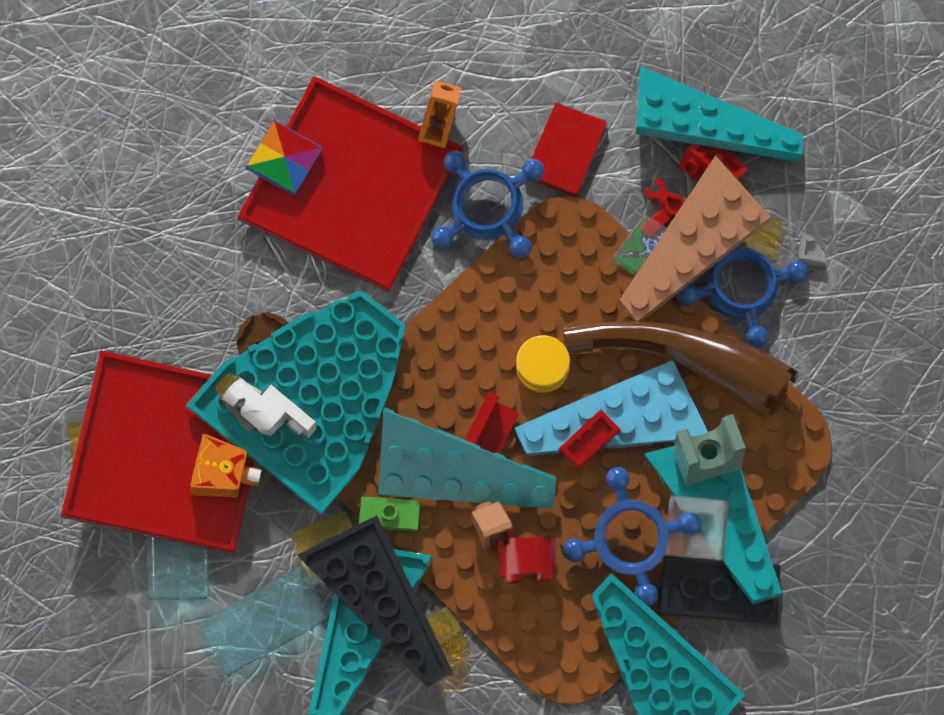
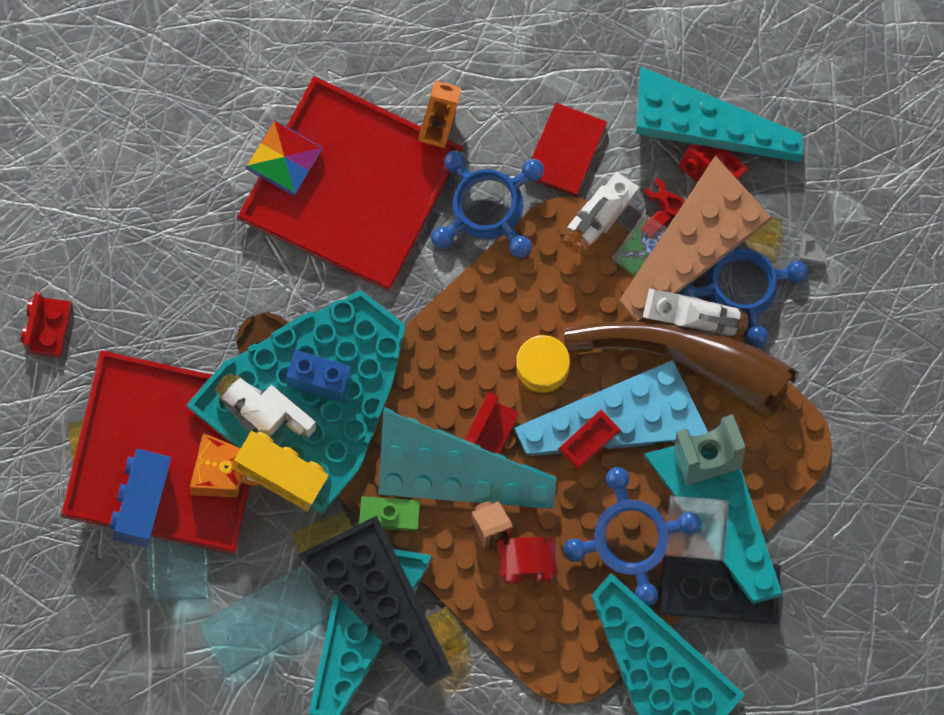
(46, 326): none -> red bracket
(140, 497): none -> blue brick
(280, 470): none -> yellow brick
(318, 376): none -> blue hinge
(599, 213): none -> white plate
(695, 313): none -> white plate

